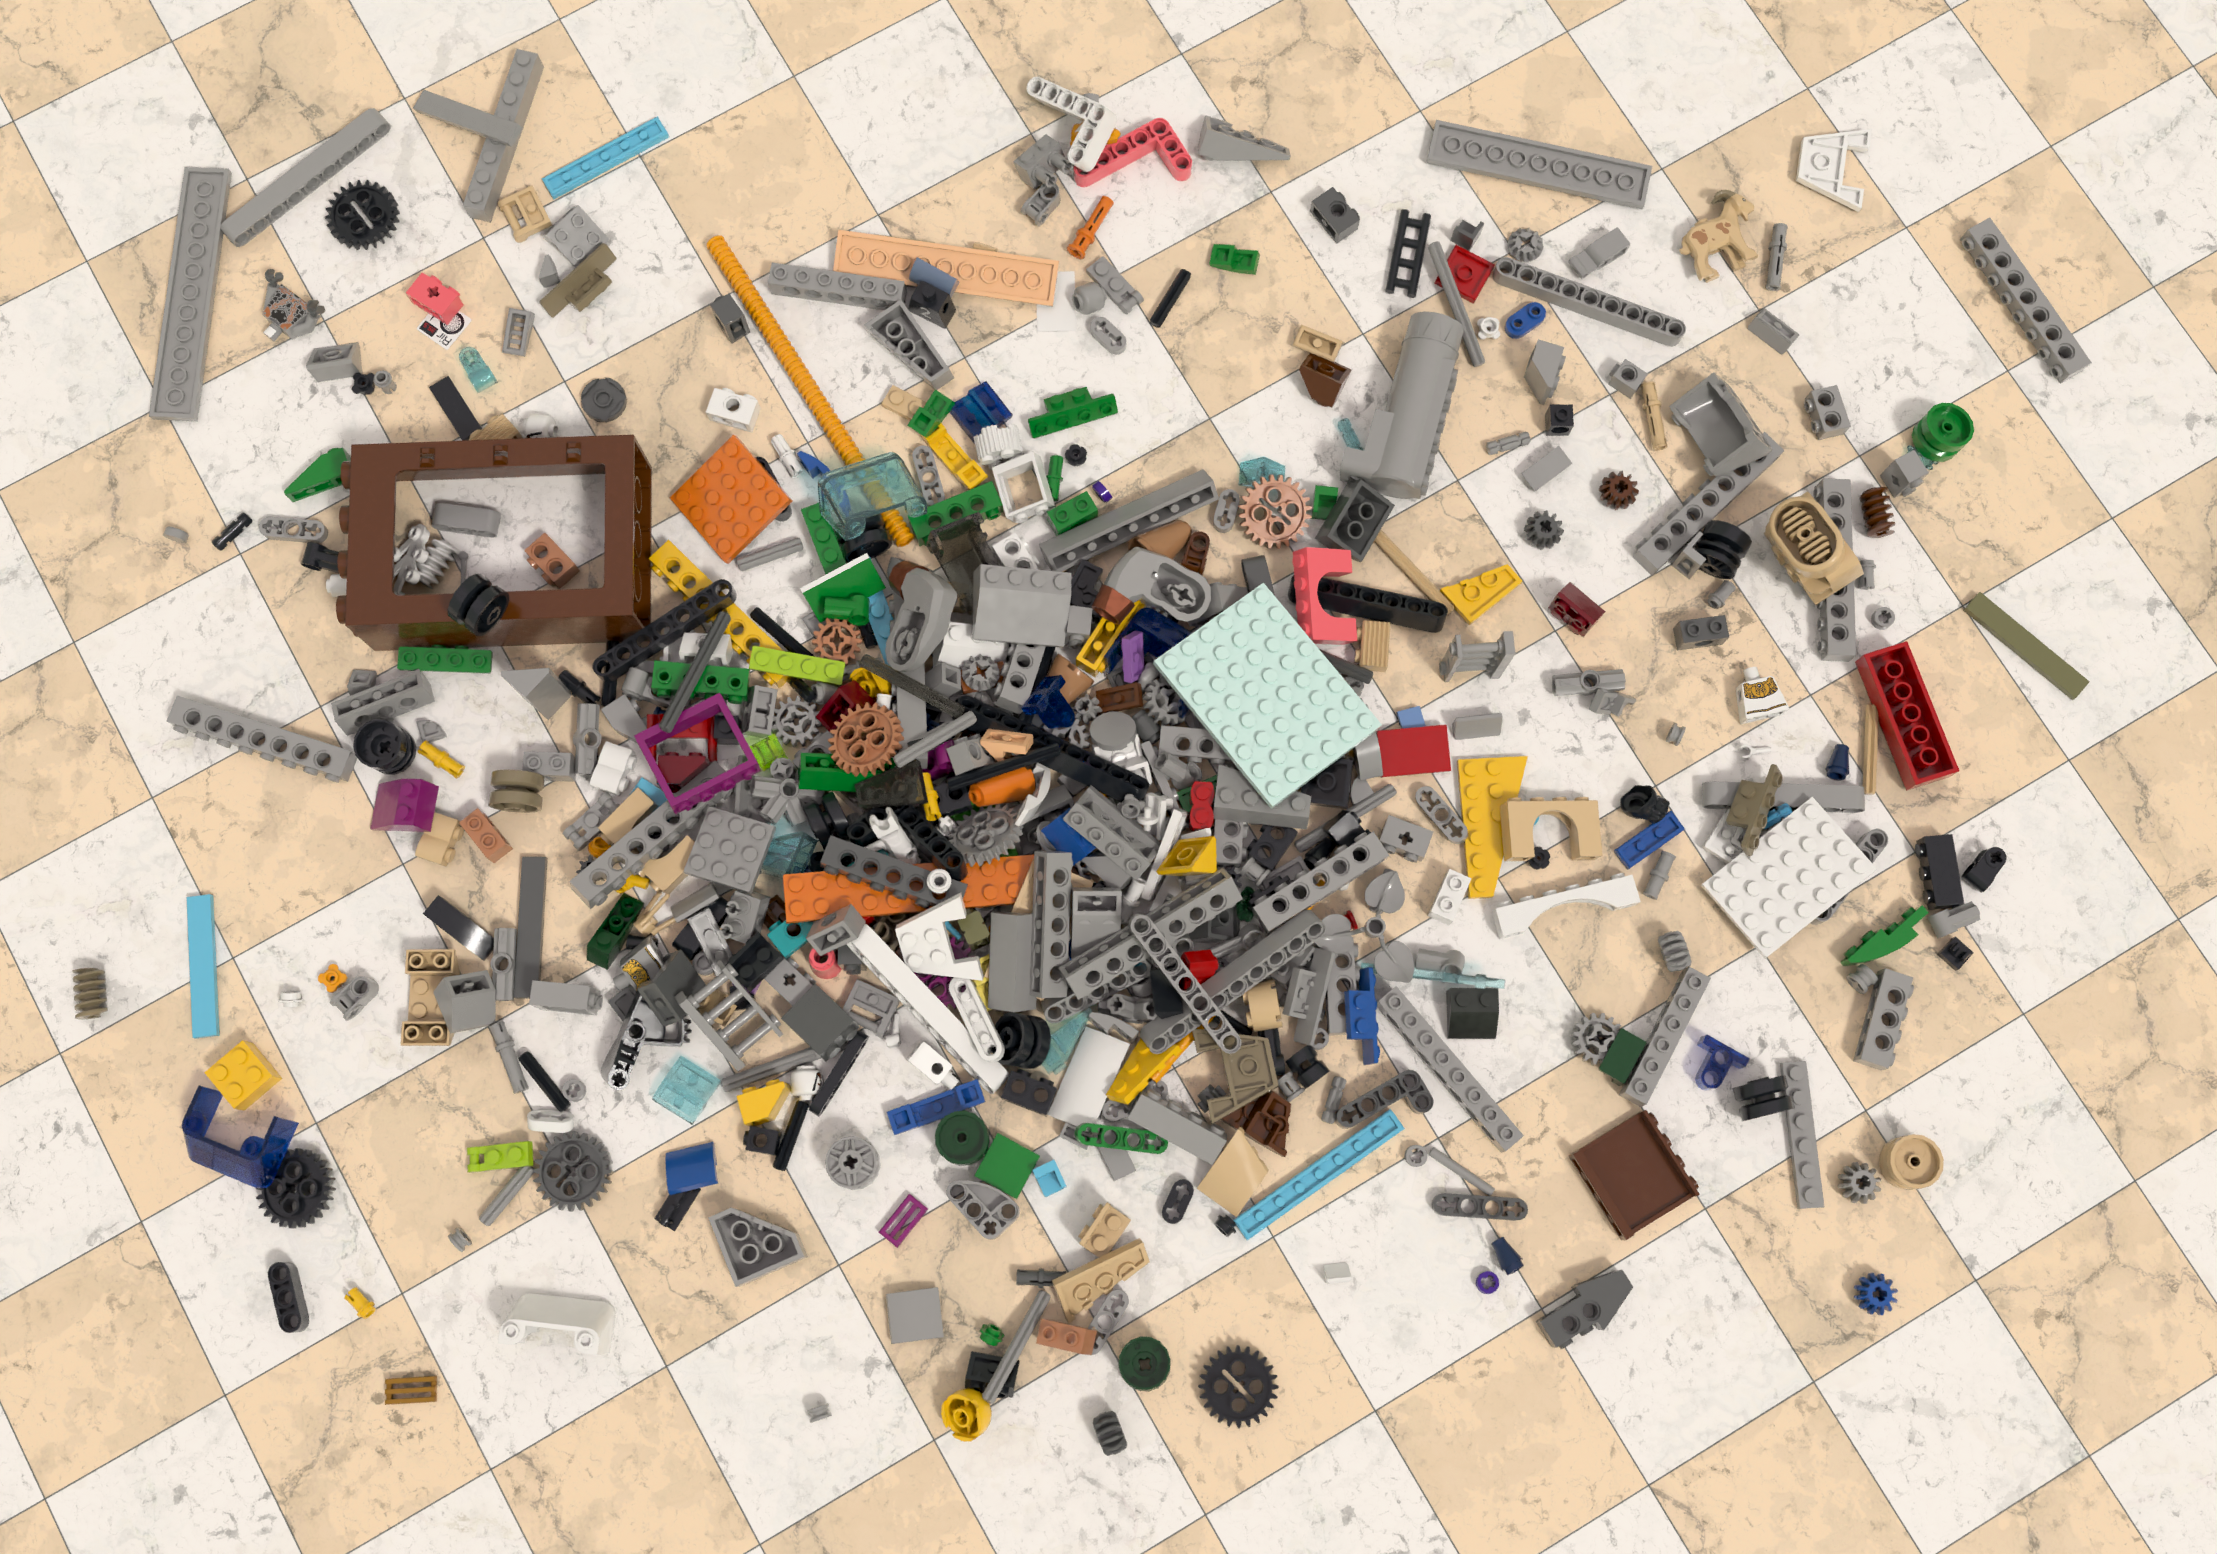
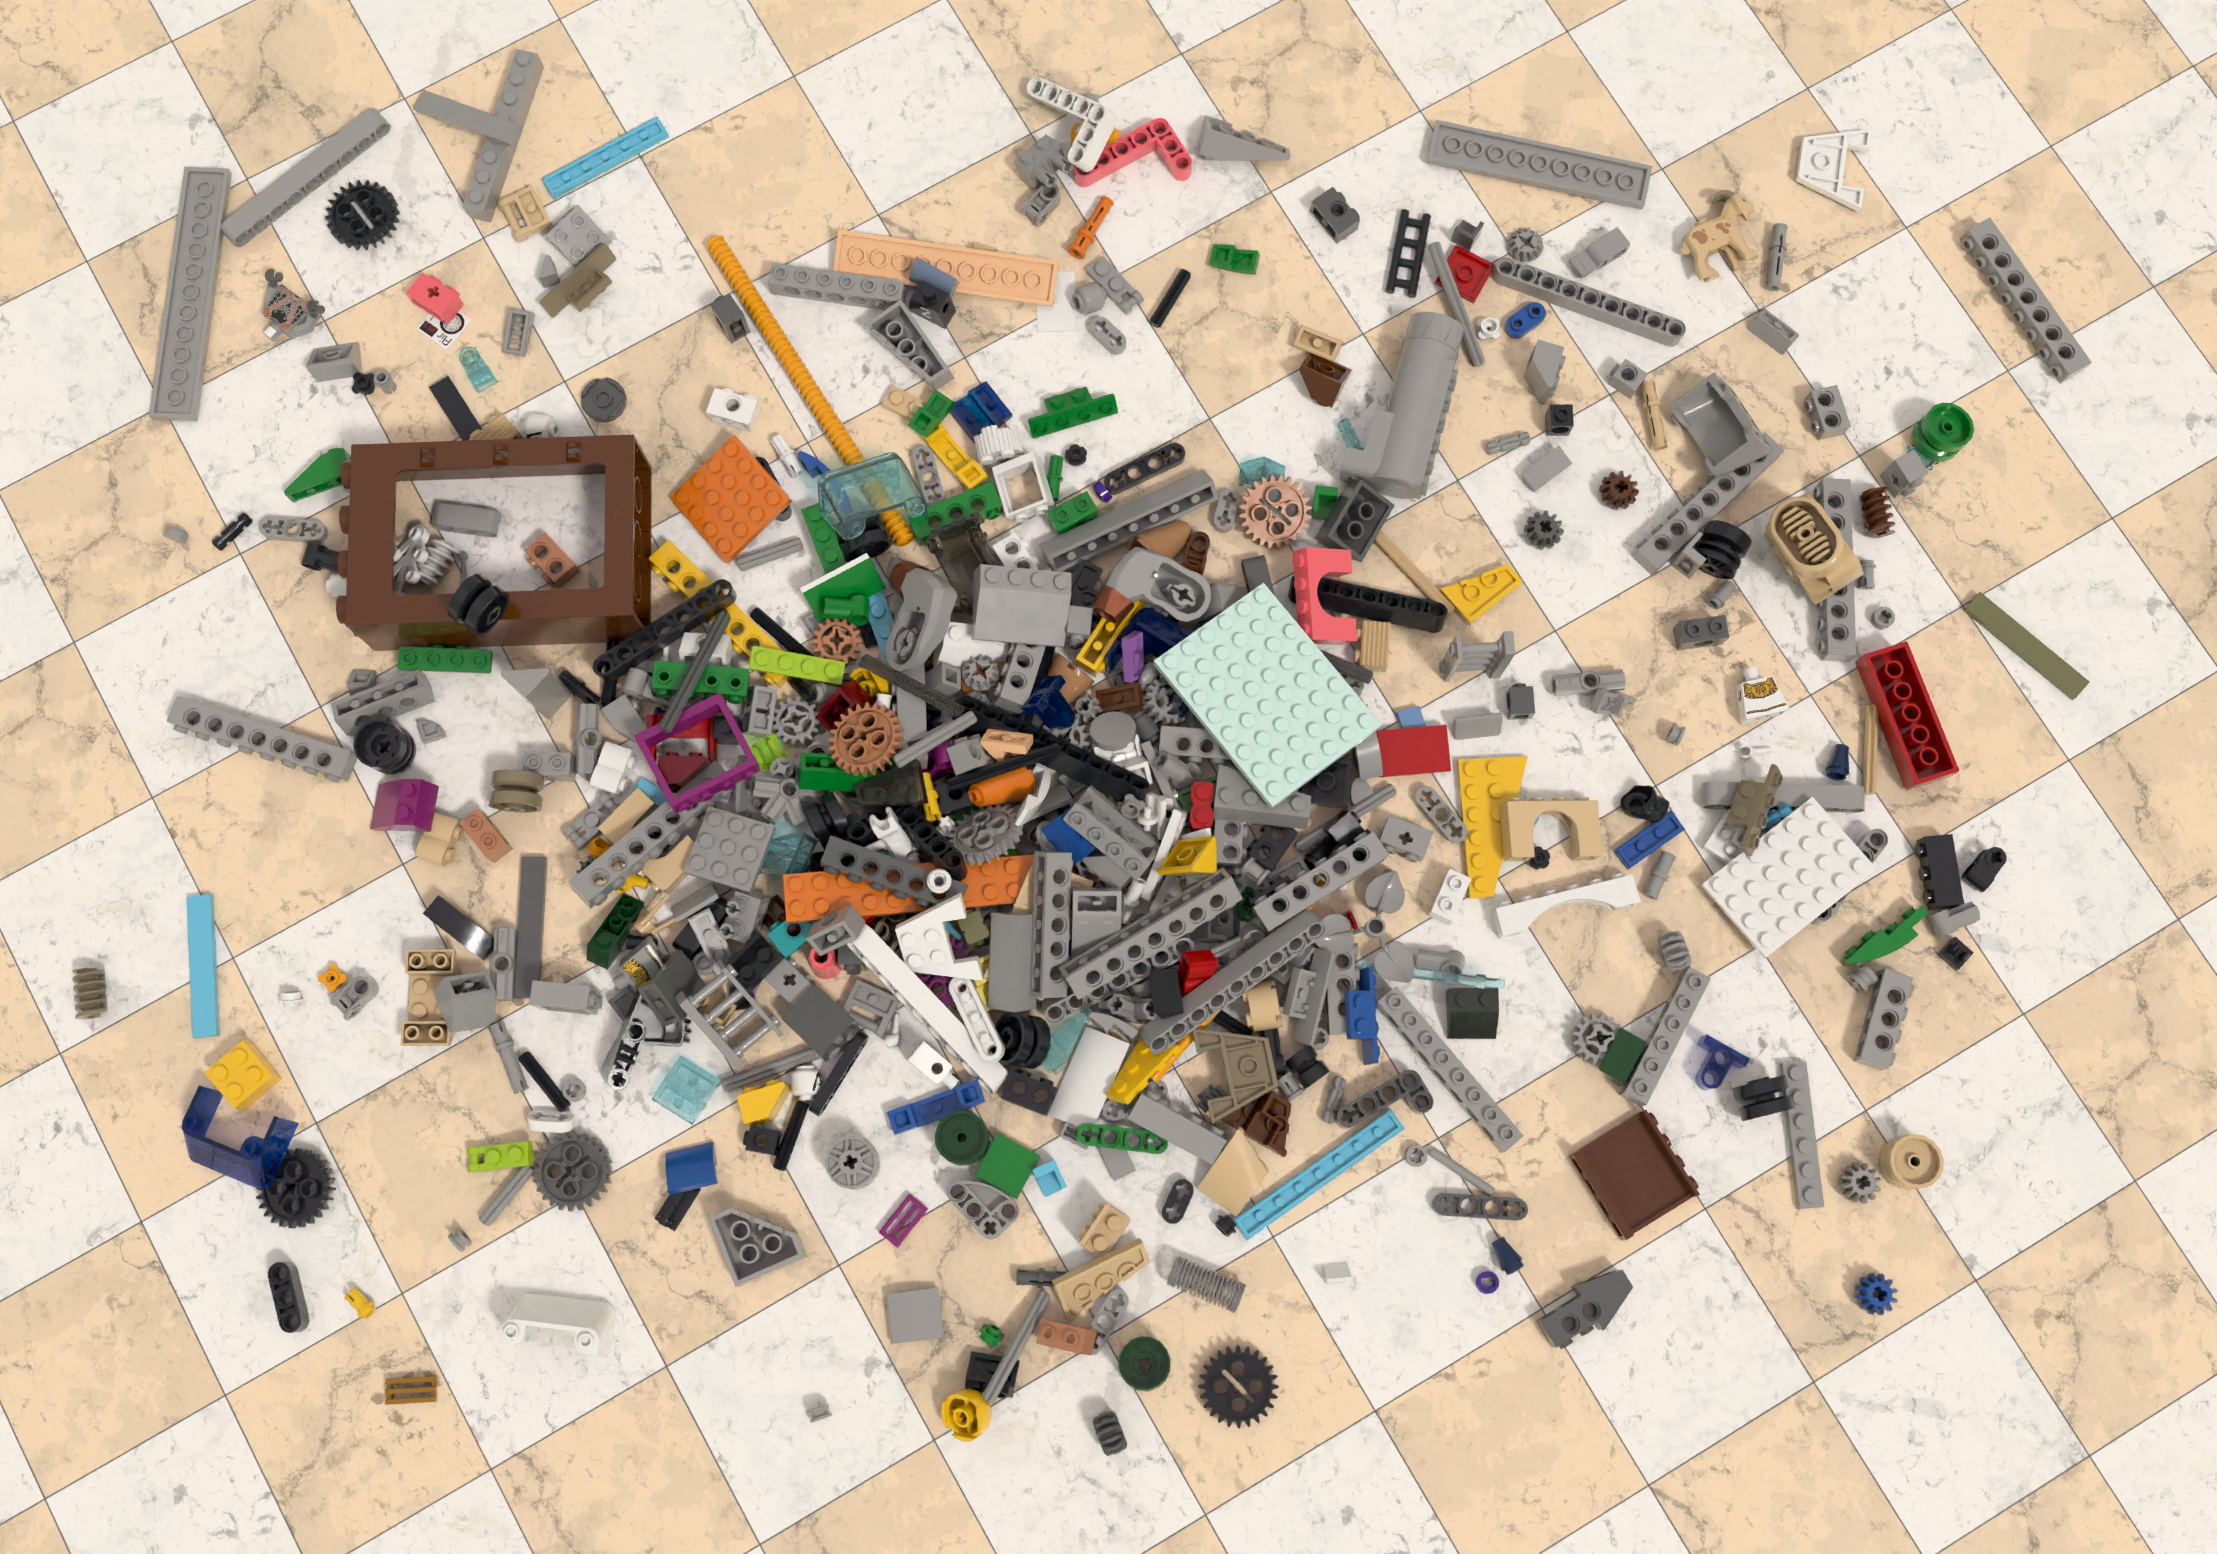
(441, 759): yellow pin -> none
(1142, 465): none -> black beam
(1181, 1265): none -> light grey piece
(1194, 990): light grey beam -> none
(1520, 702): none -> dark grey brick
(1576, 609): dark red slope -> none

